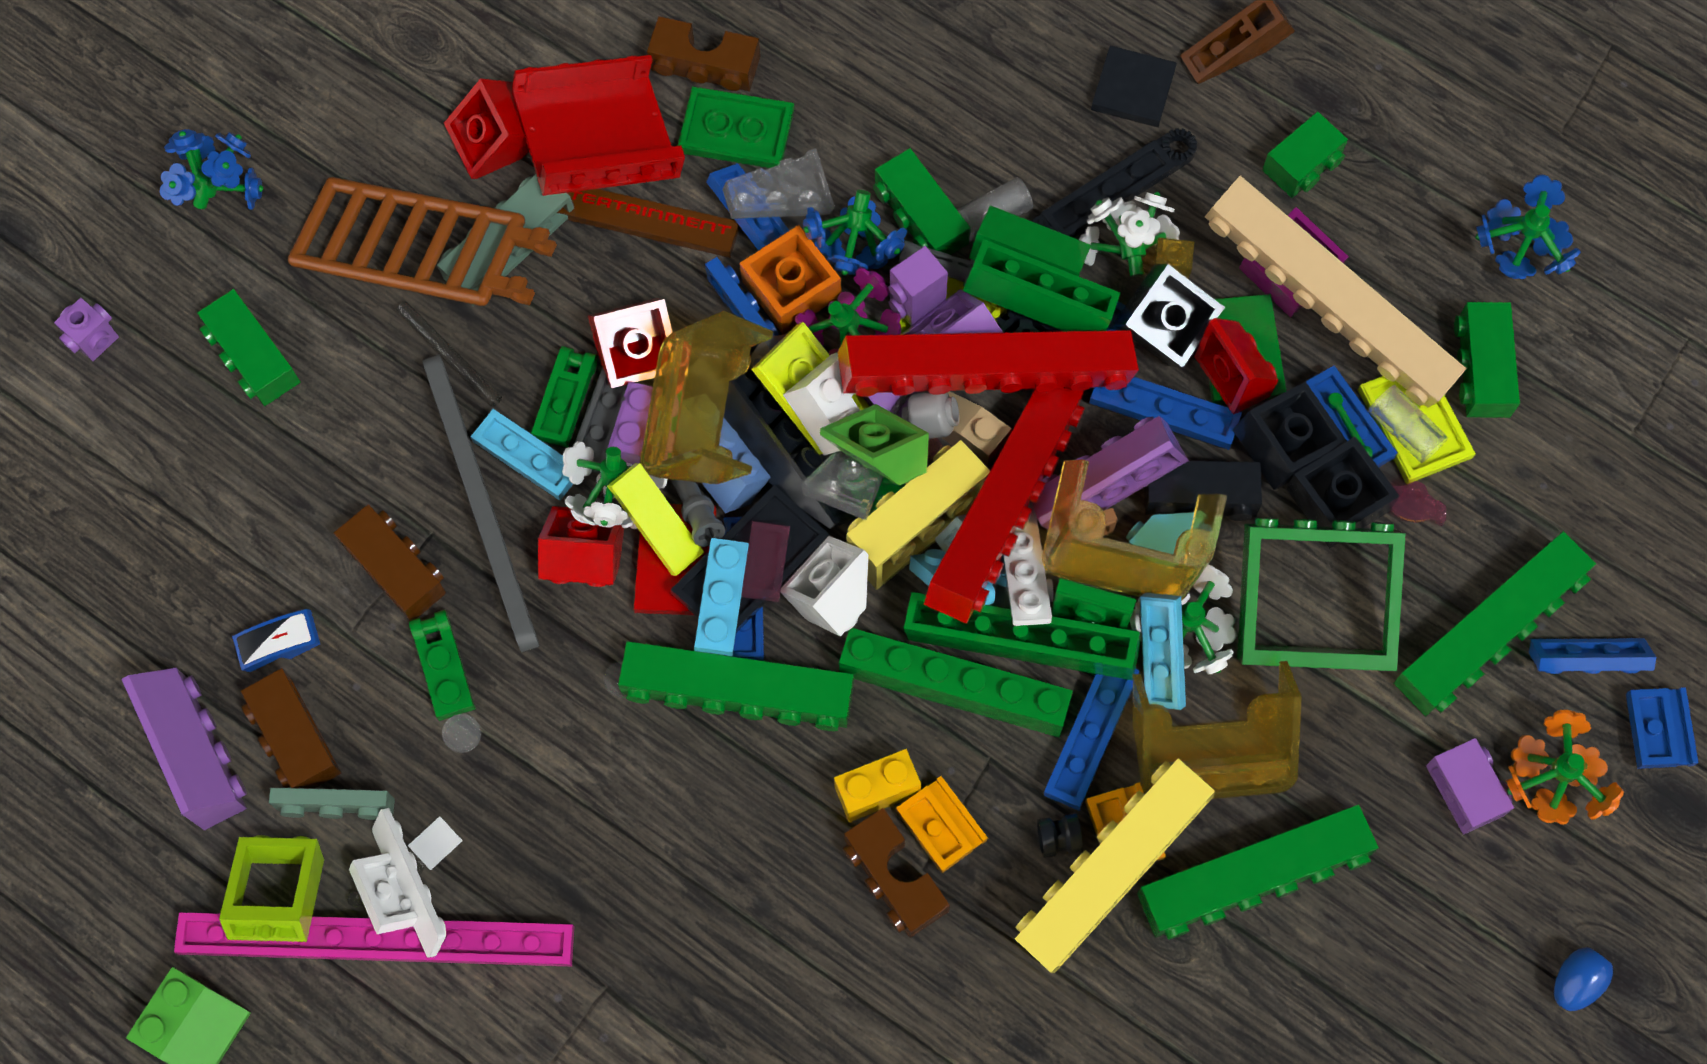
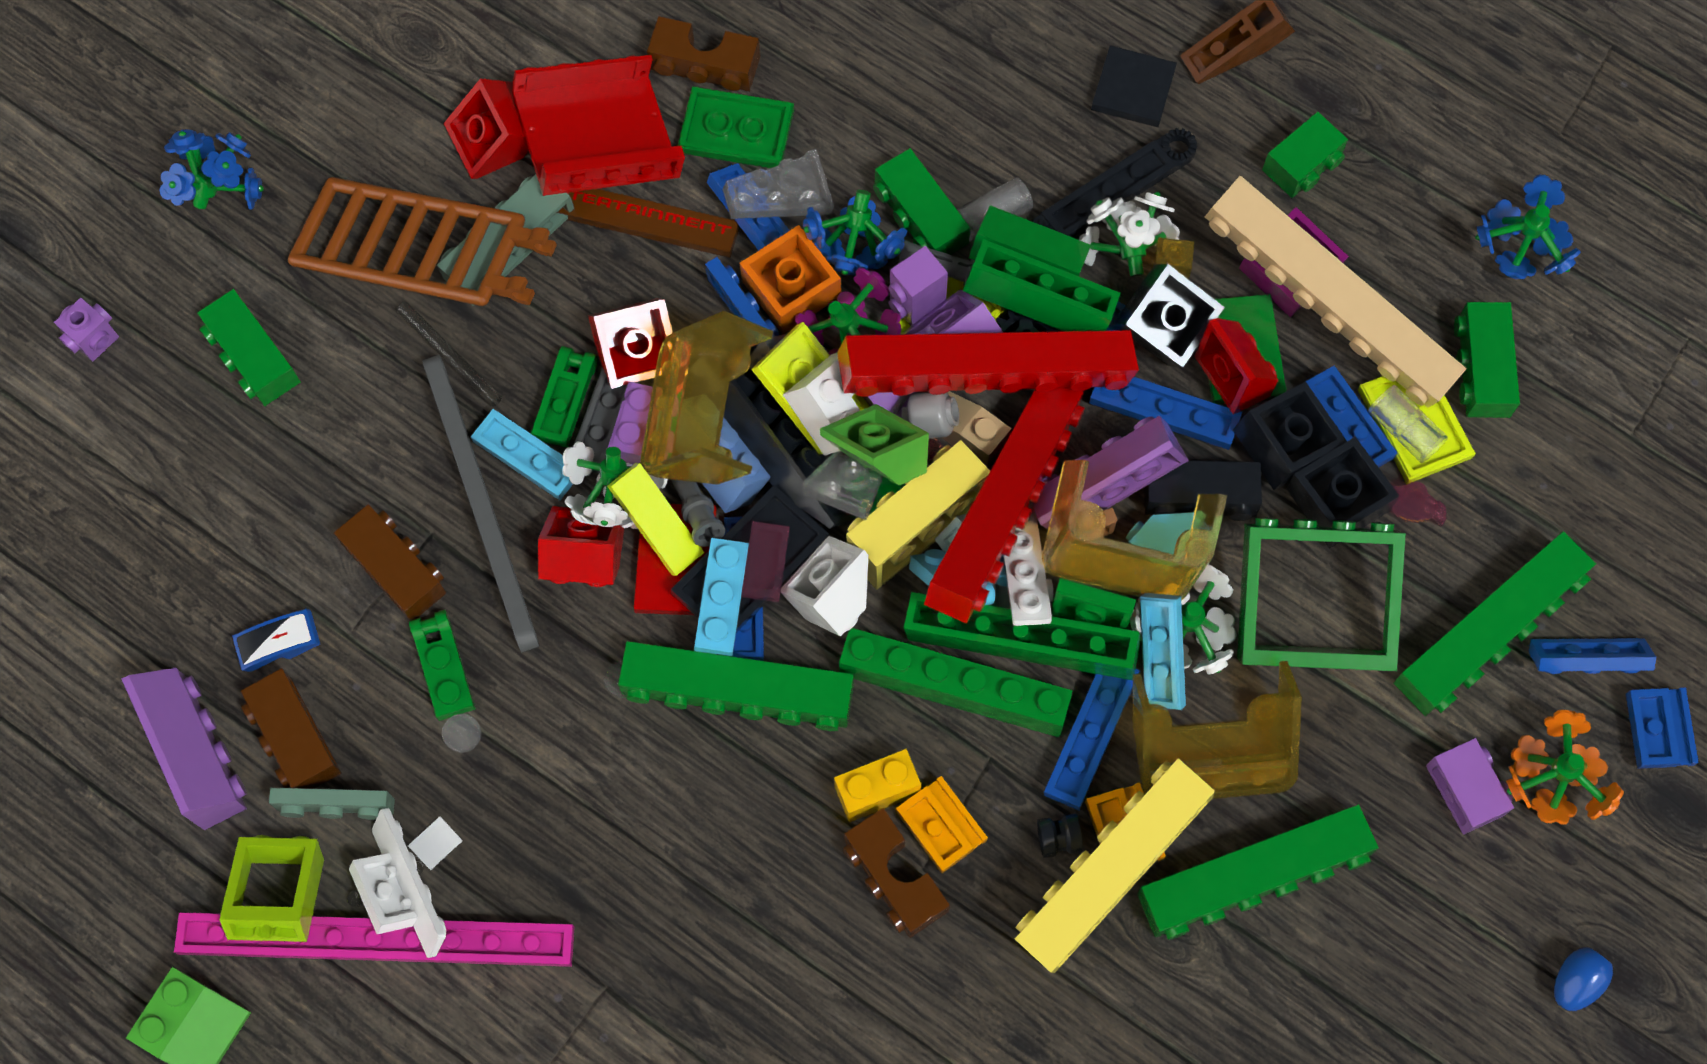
(1335, 402): green hinge -> none

